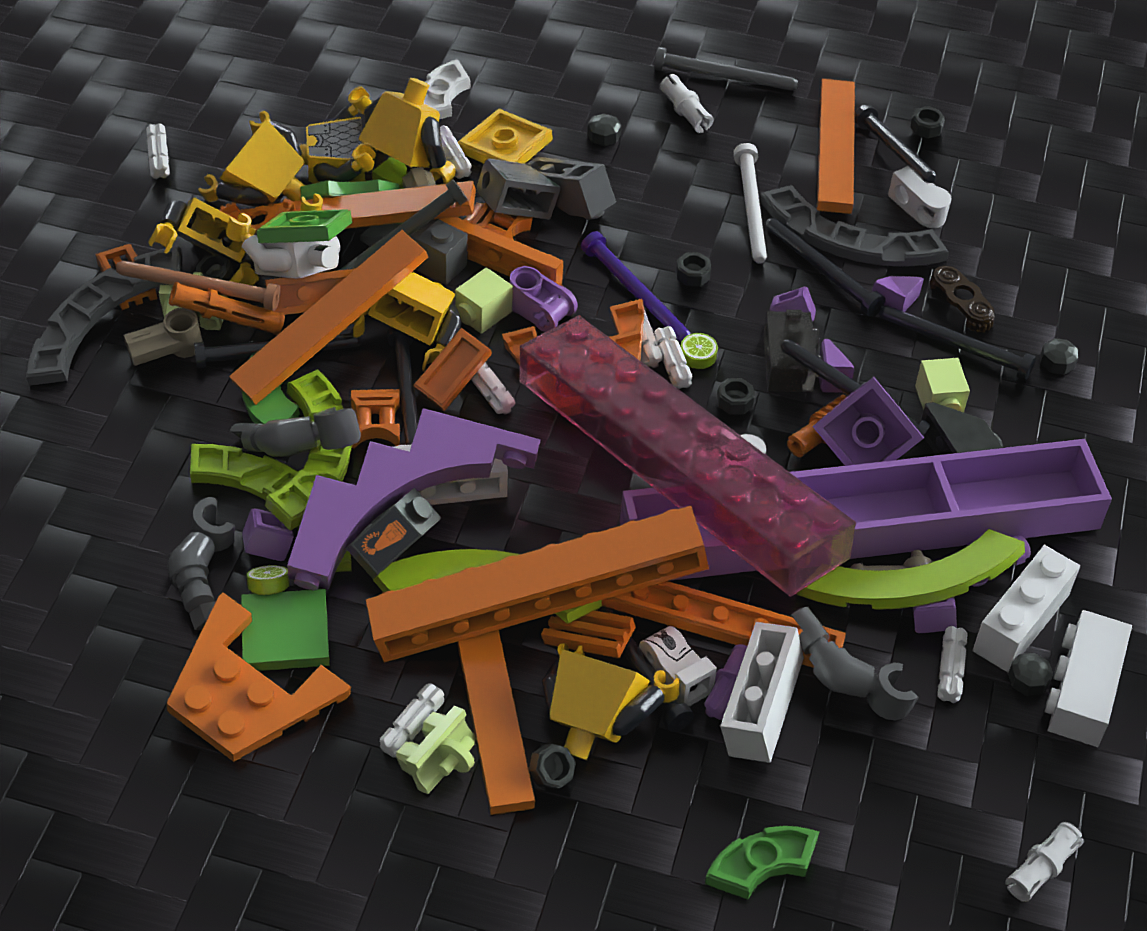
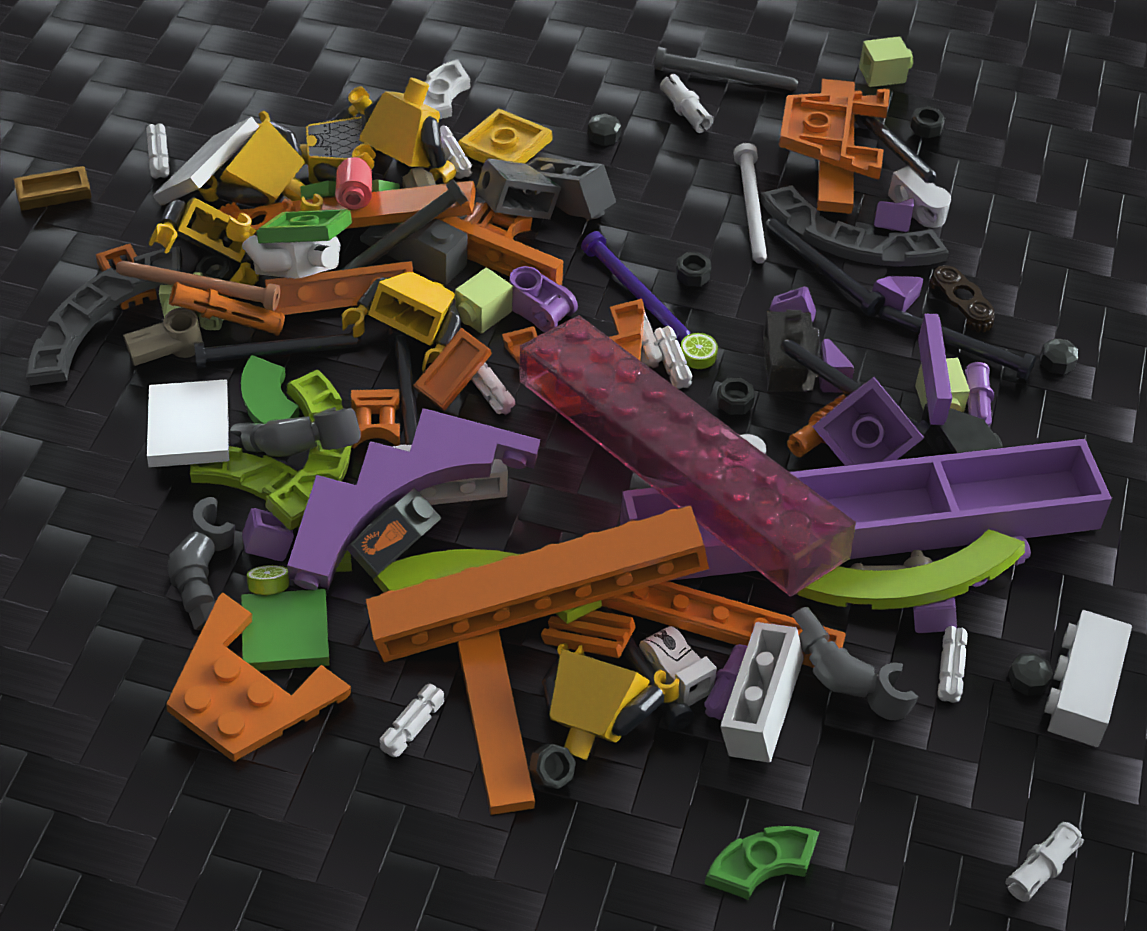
(52, 188): none -> pearl gold tile
(188, 423): none -> white tile
(206, 161): none -> white tile
(328, 317): orange tile -> none
(353, 183): none -> coral brick
(390, 171): lime tile -> none
(442, 750): yellowish green hips -> none
(821, 125): none -> orange wing
(885, 61): none -> yellowish green brick
(894, 215): none -> medium lavender slope
(935, 369): none -> medium lavender tile
(980, 392): none -> medium lavender axle
(1026, 608): white brick -> none

